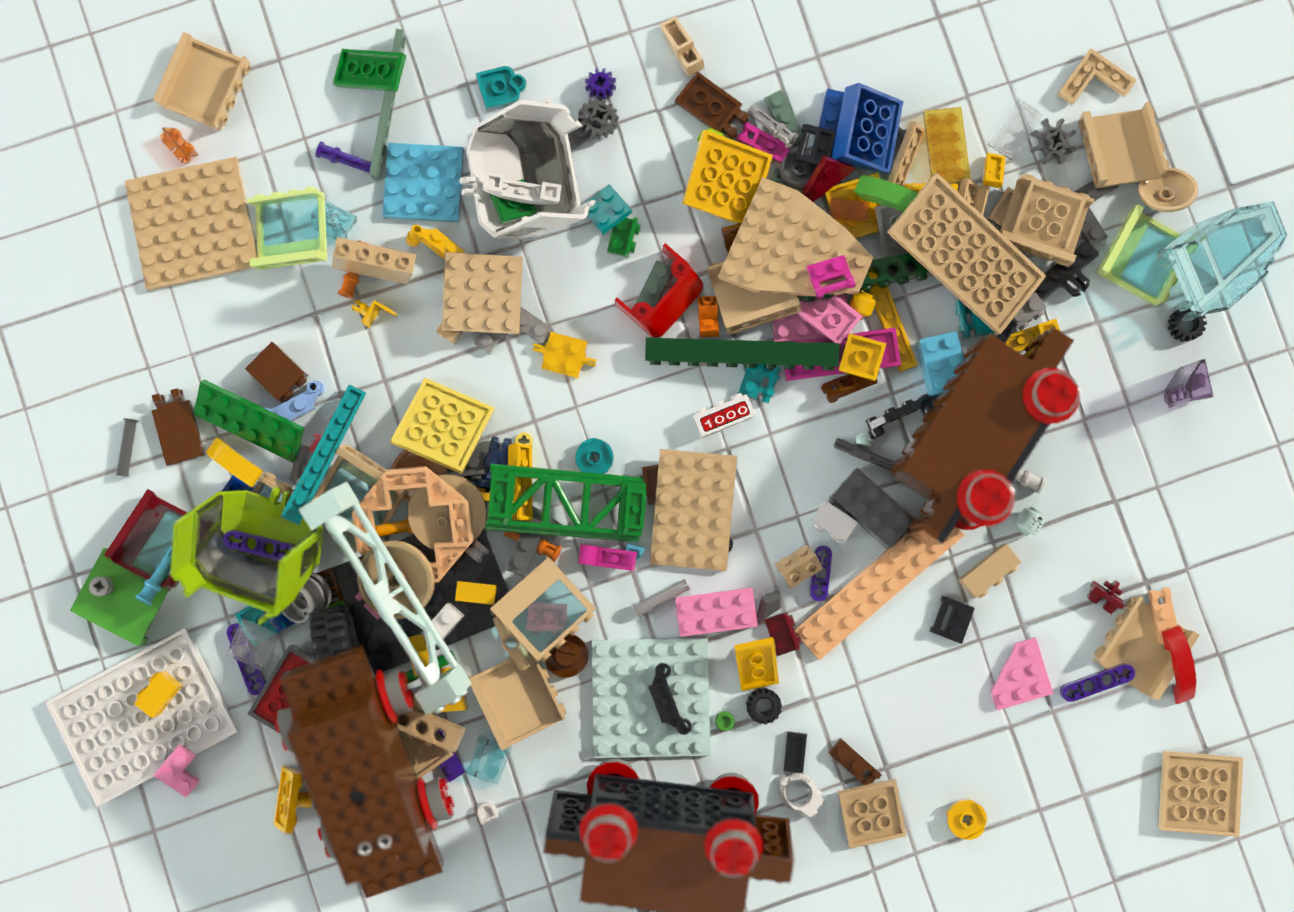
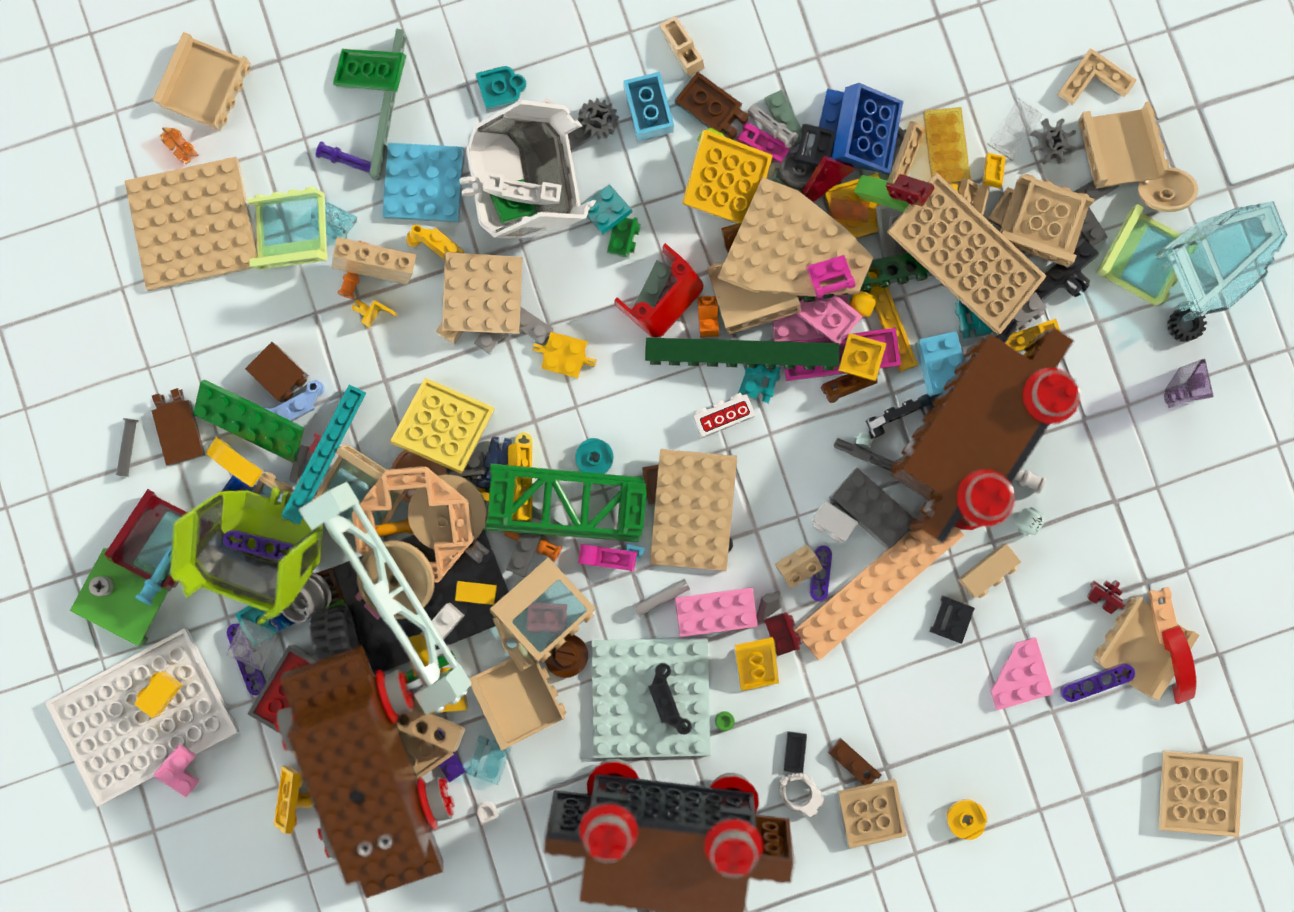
(607, 81): dark purple gear -> none
(648, 106): none -> medium azure brick
(775, 706): black tyre -> none
(910, 190): none -> dark red bracket

